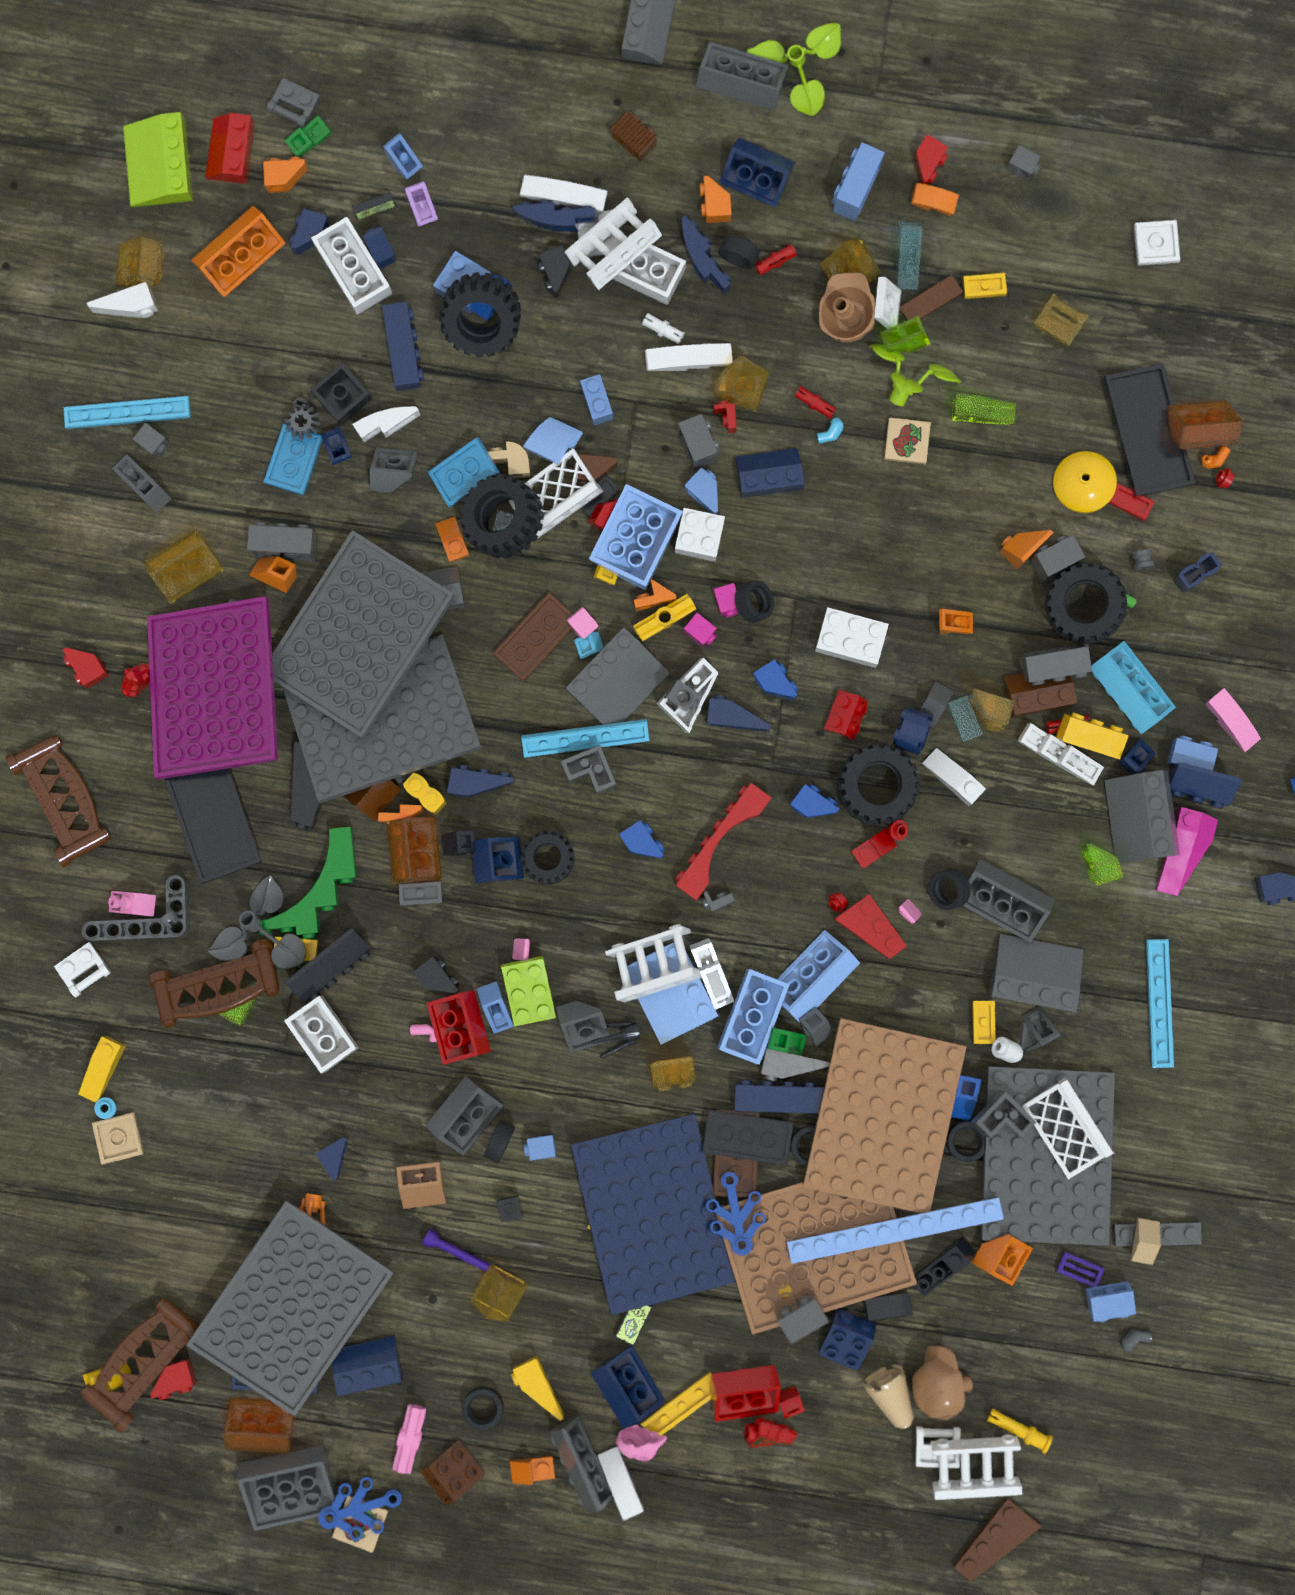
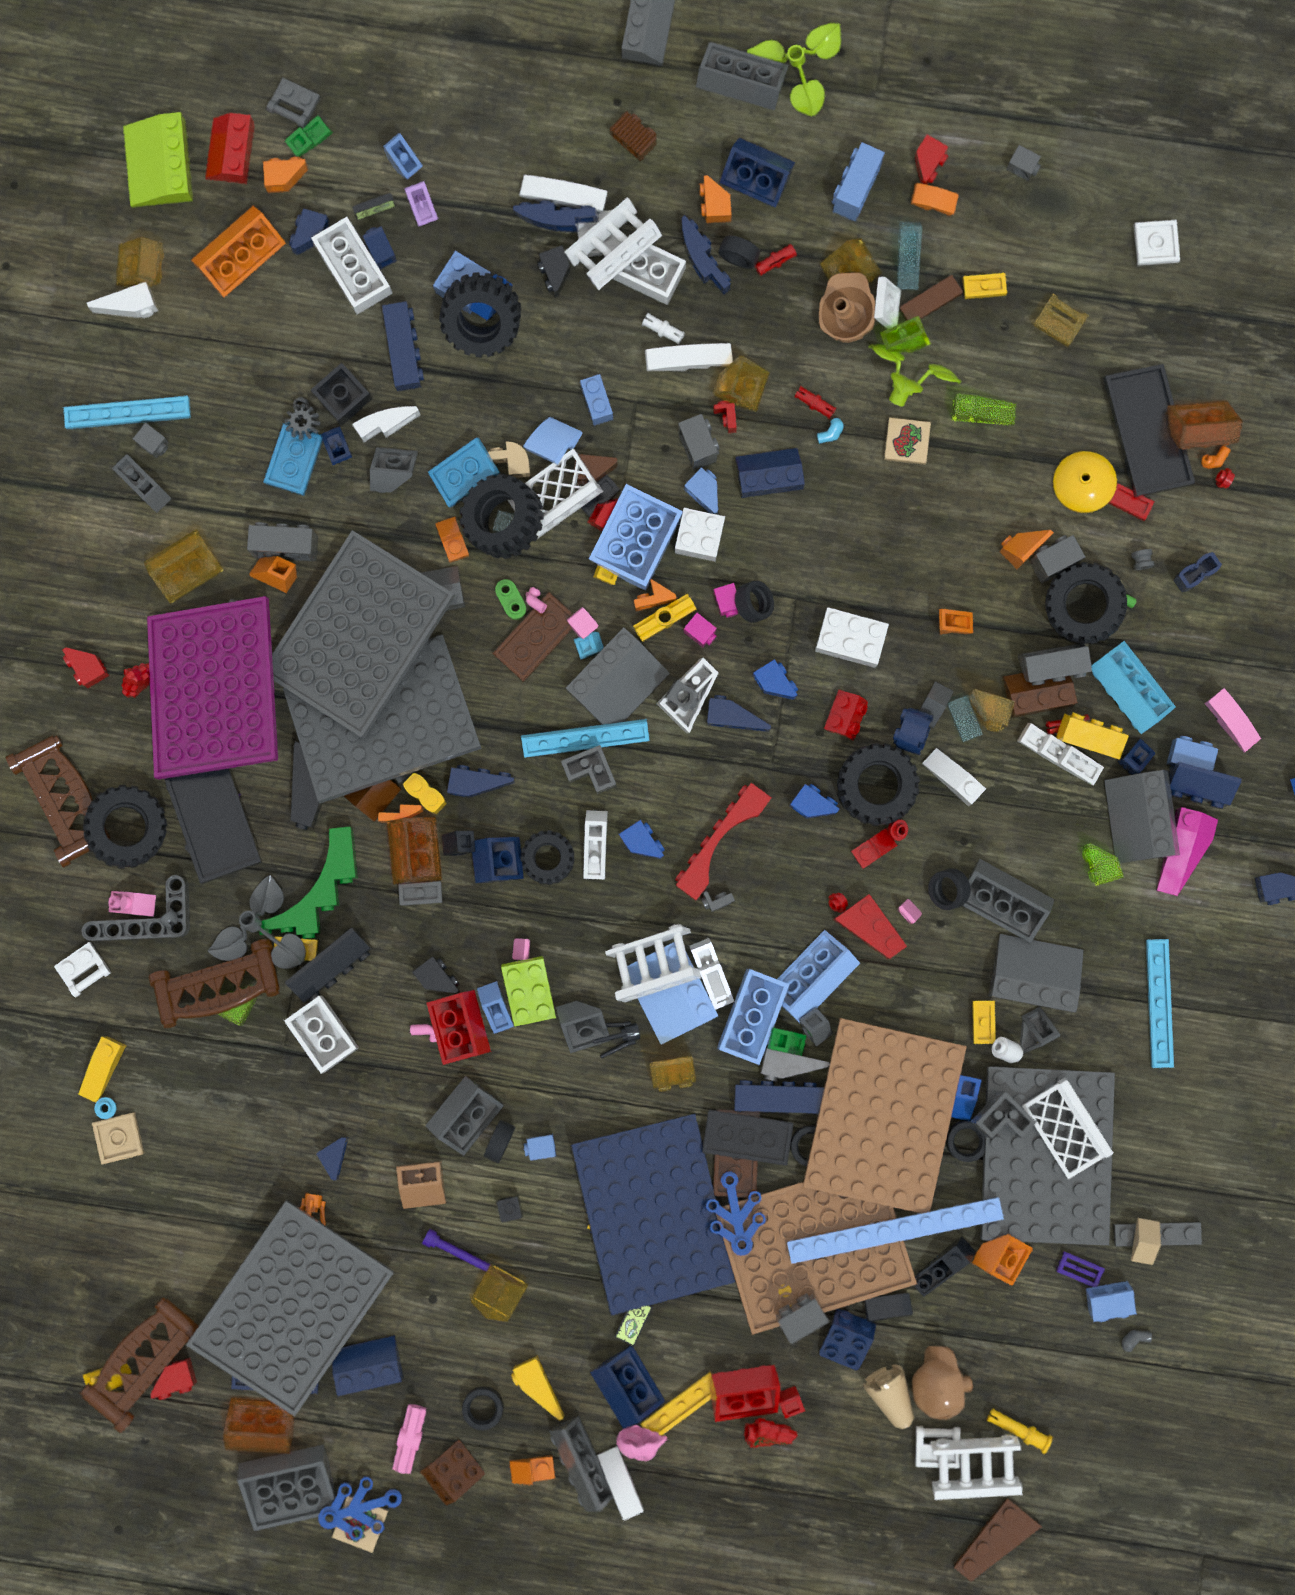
(124, 798): none -> black tyre
(509, 599): none -> bright green plate
(533, 601): none -> bright pink arm
(595, 844): none -> white slope

